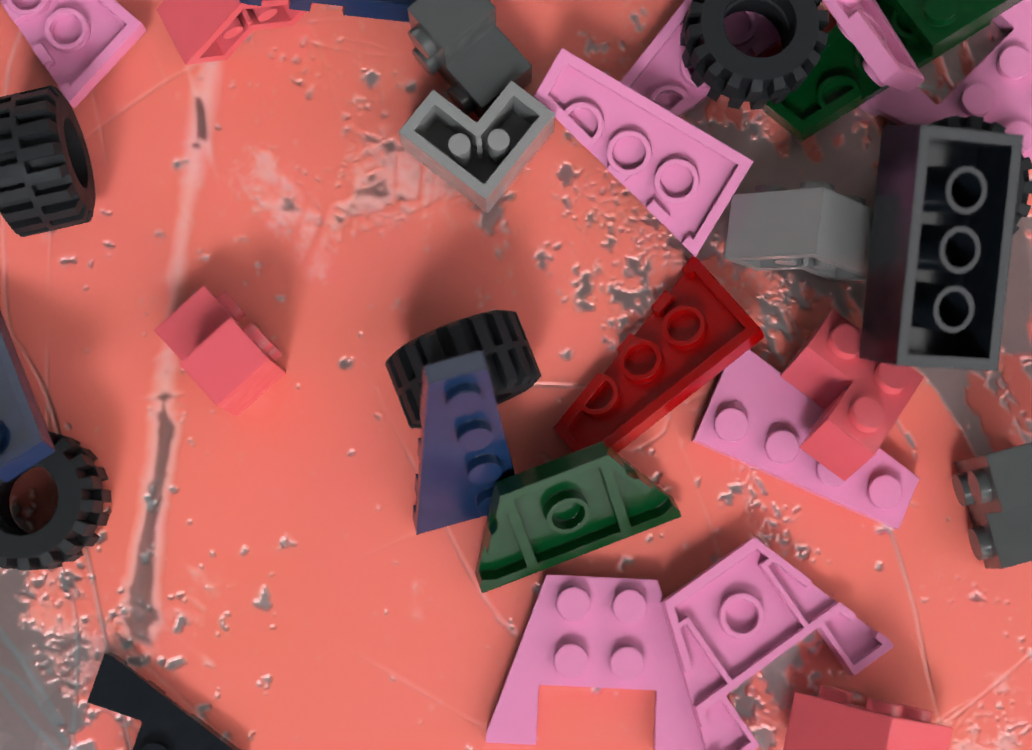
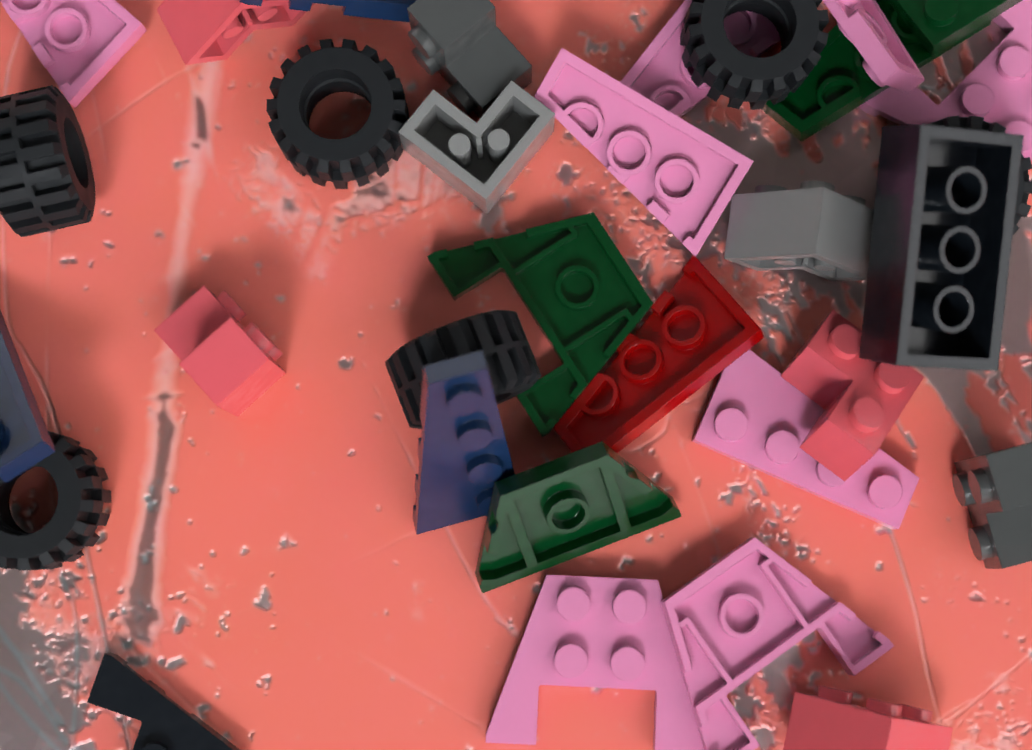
(327, 73): none -> black tyre
(573, 290): none -> dark green wing

